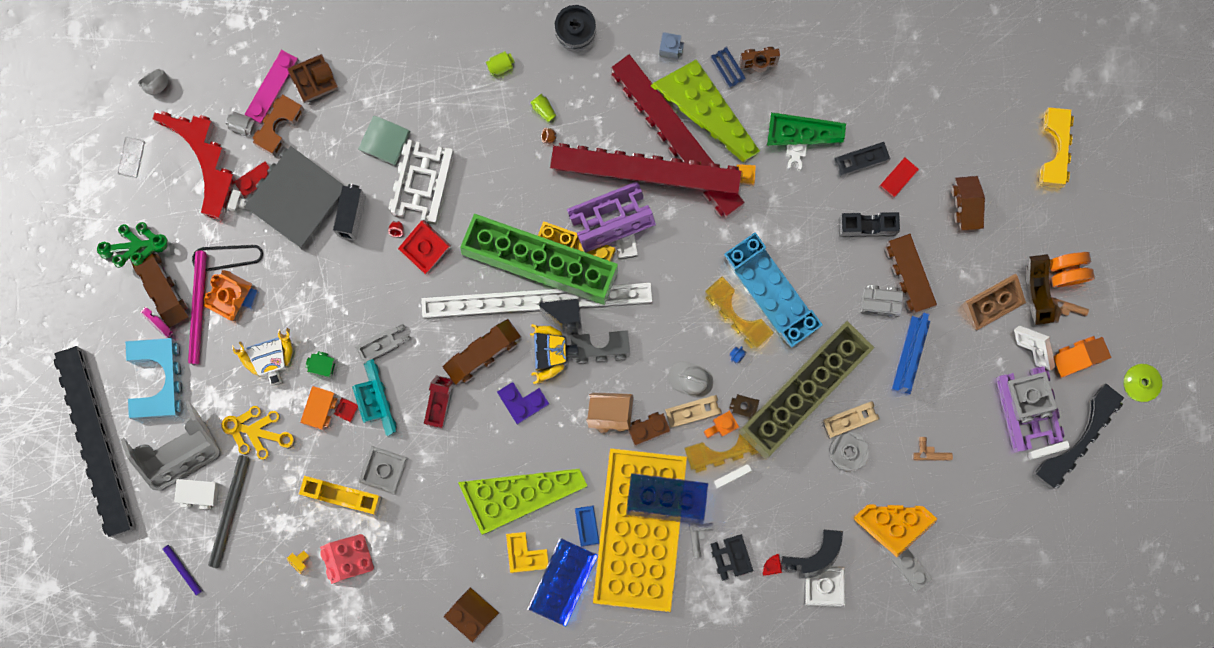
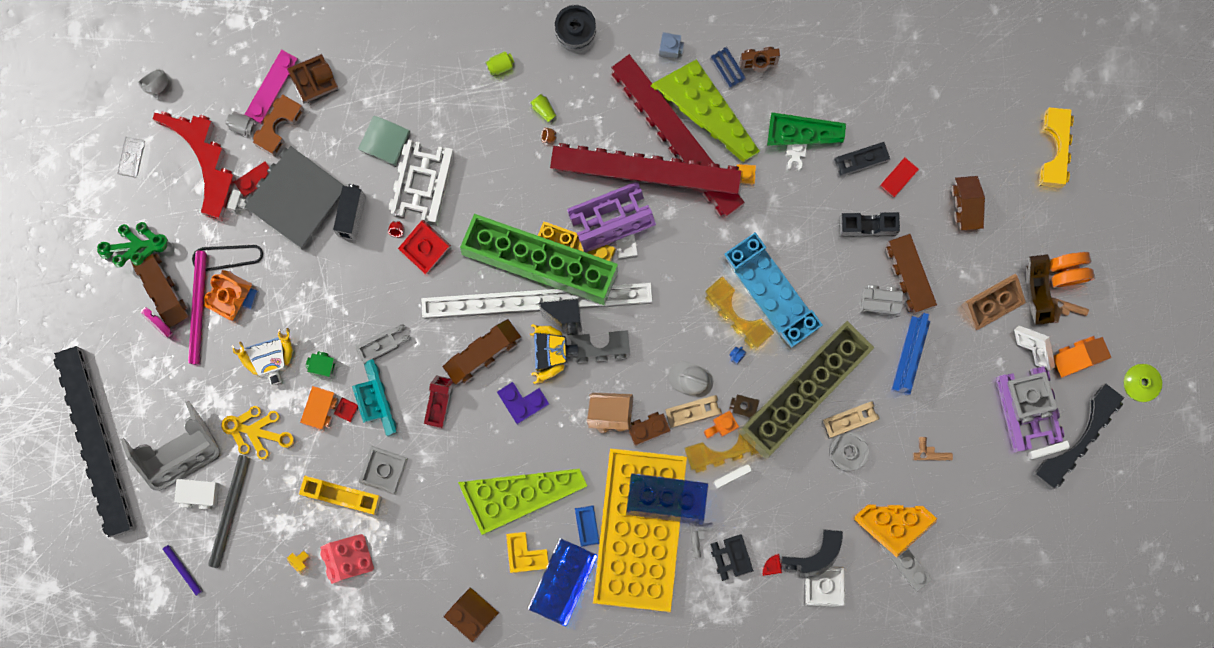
(166, 401): medium azure arch -> none

